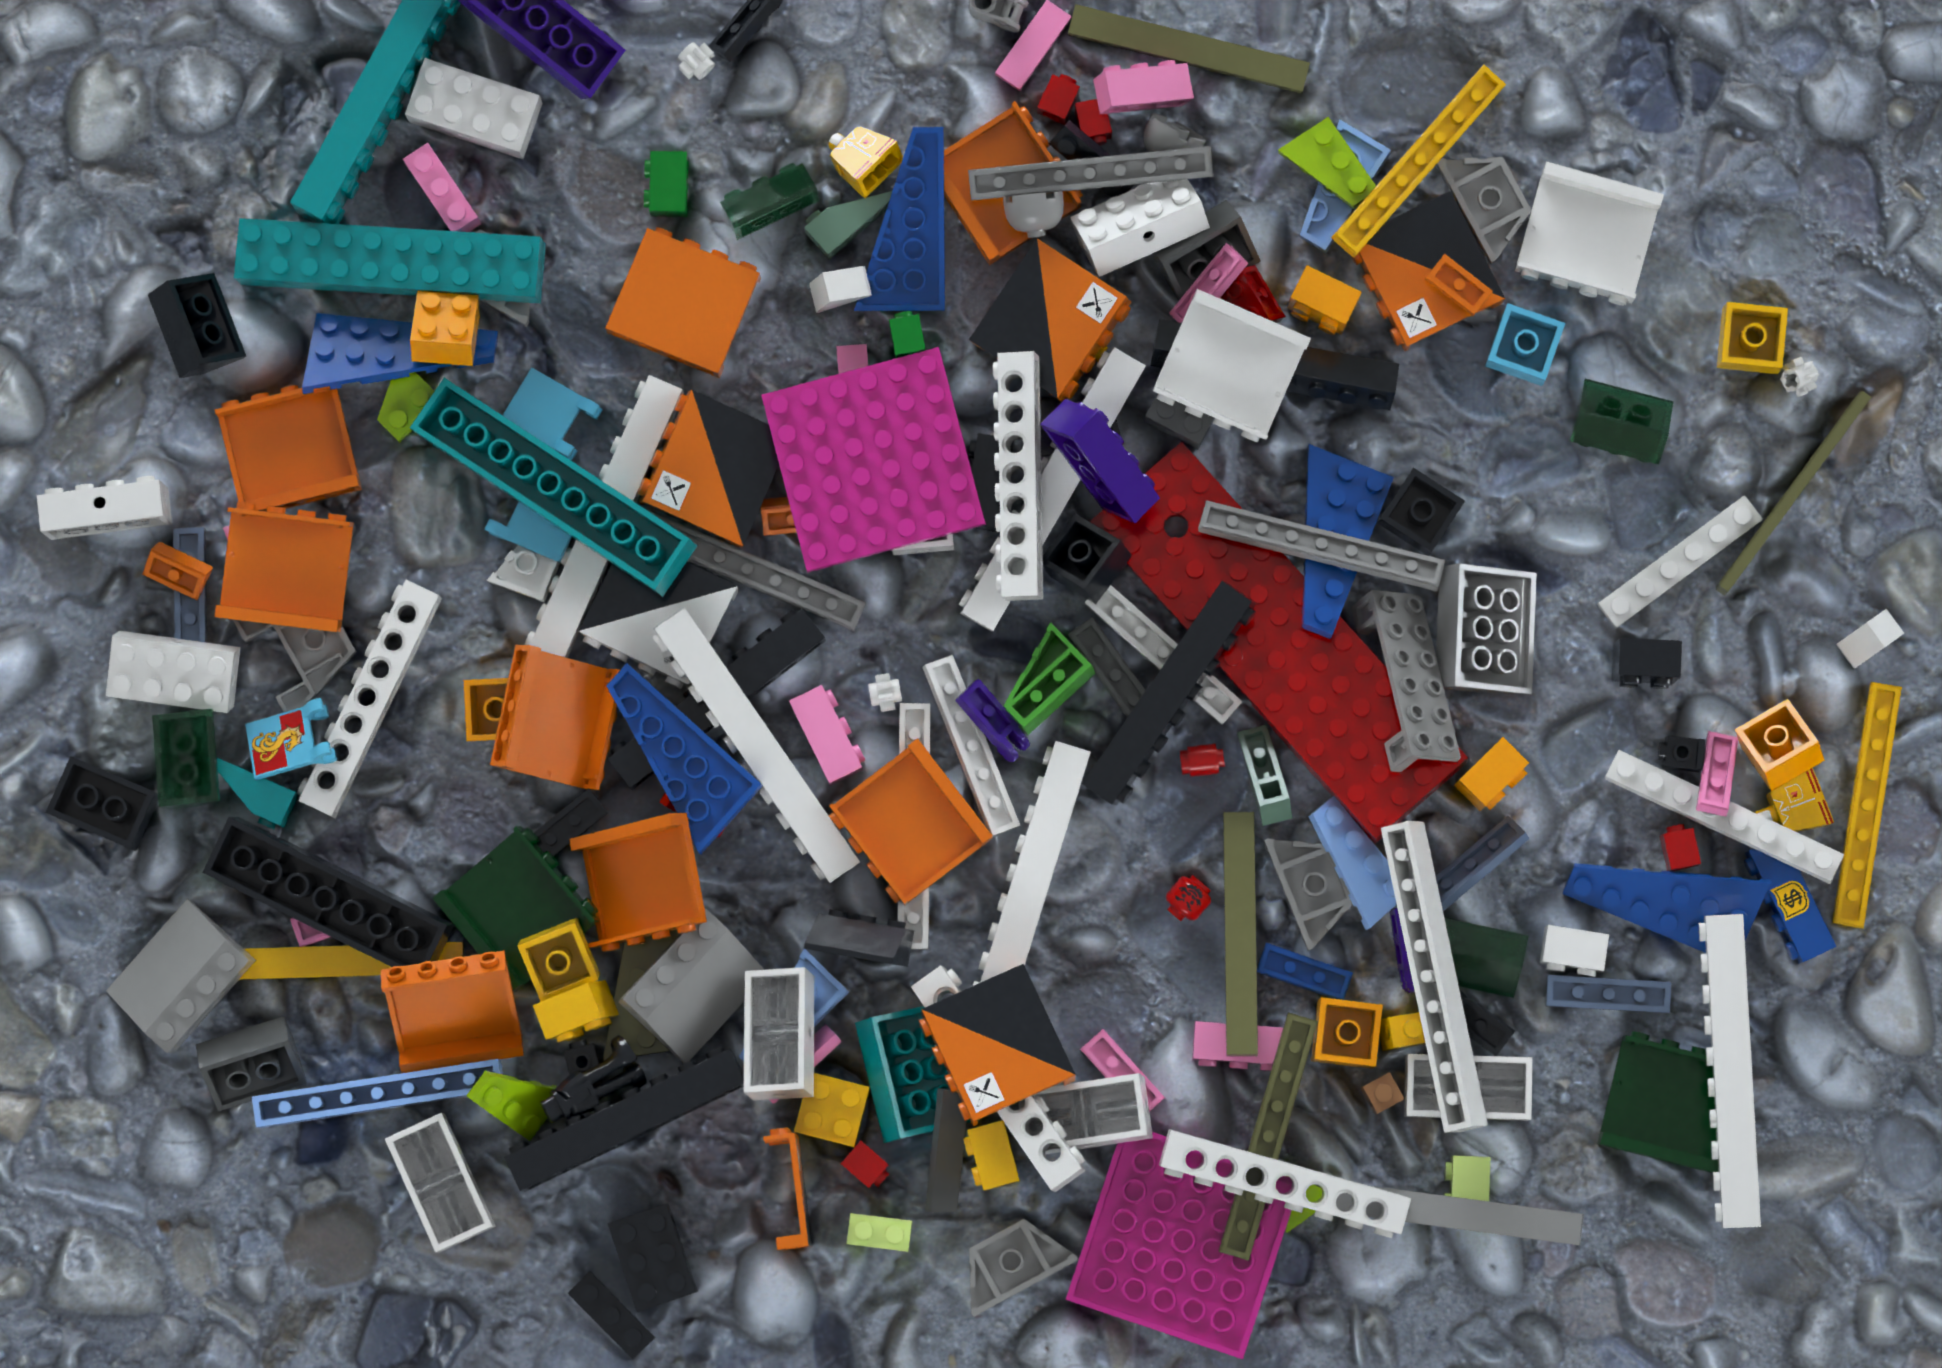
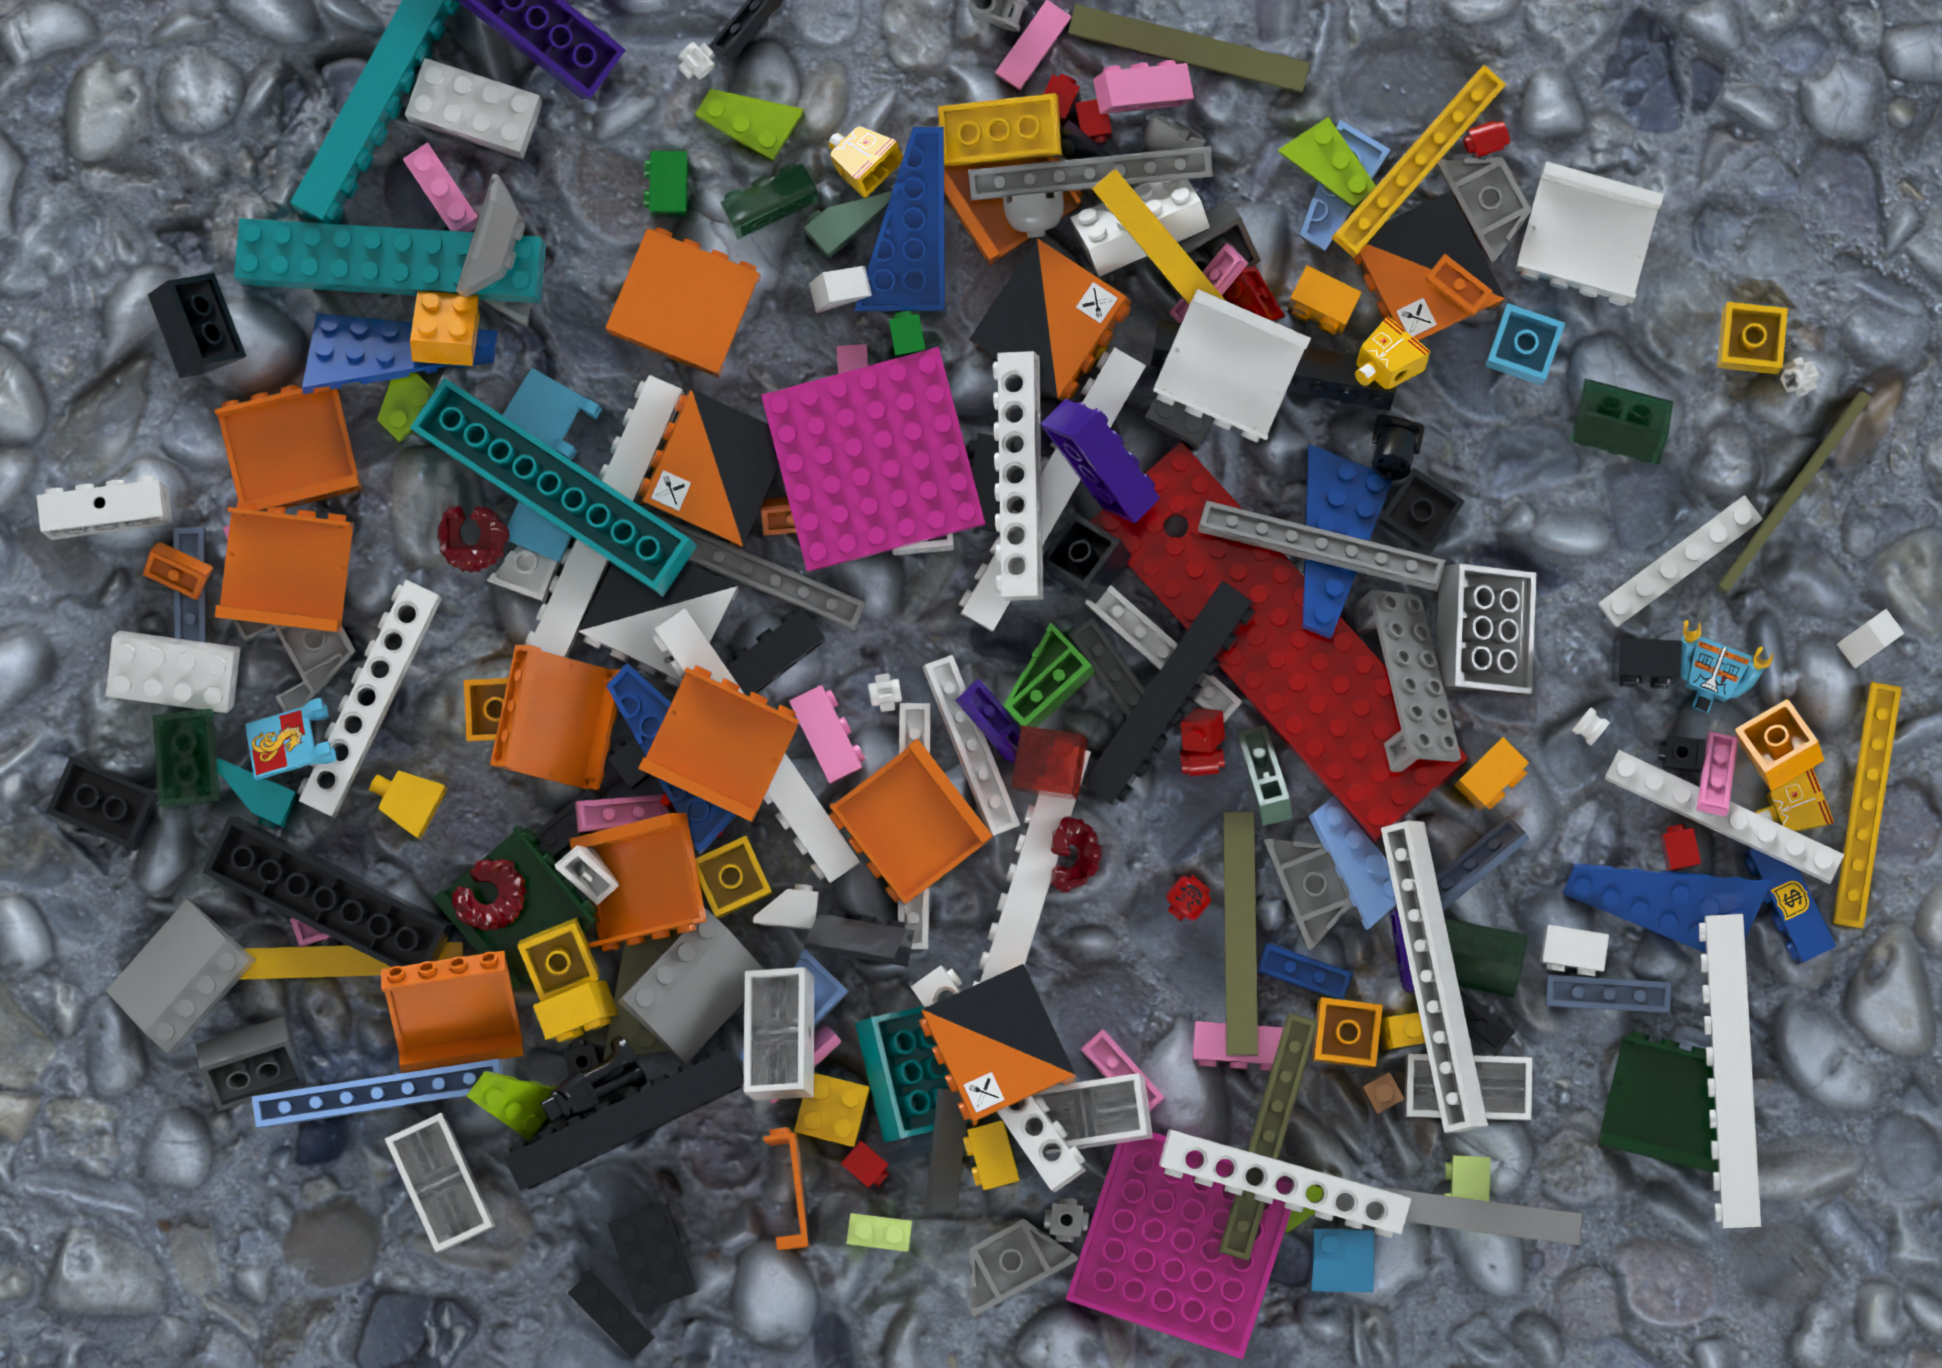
(409, 800): none -> yellow torso
(472, 557): none -> dark red piece
(492, 241): none -> light grey wedge
(507, 905): none -> dark red piece
(588, 873): none -> white slope
(614, 812): none -> bright pink tile
(720, 743): none -> orange panel
(732, 877): none -> yellow brick
(750, 121): none -> lime wing
(791, 909): none -> white slope
(1001, 130): none -> yellow tile
(1049, 762): none -> clear red brick
(1062, 1232): none -> light grey brick
(1089, 854): none -> dark red piece
(1152, 237): none -> yellow tile
(1202, 730): none -> red brick
(1342, 1260): none -> dark azure slope
(1390, 356): none -> yellow torso
(1395, 446): none -> black piece
(1486, 138): none -> red brick
(1591, 726): none -> white wheel
(1717, 669): none -> medium azure torso

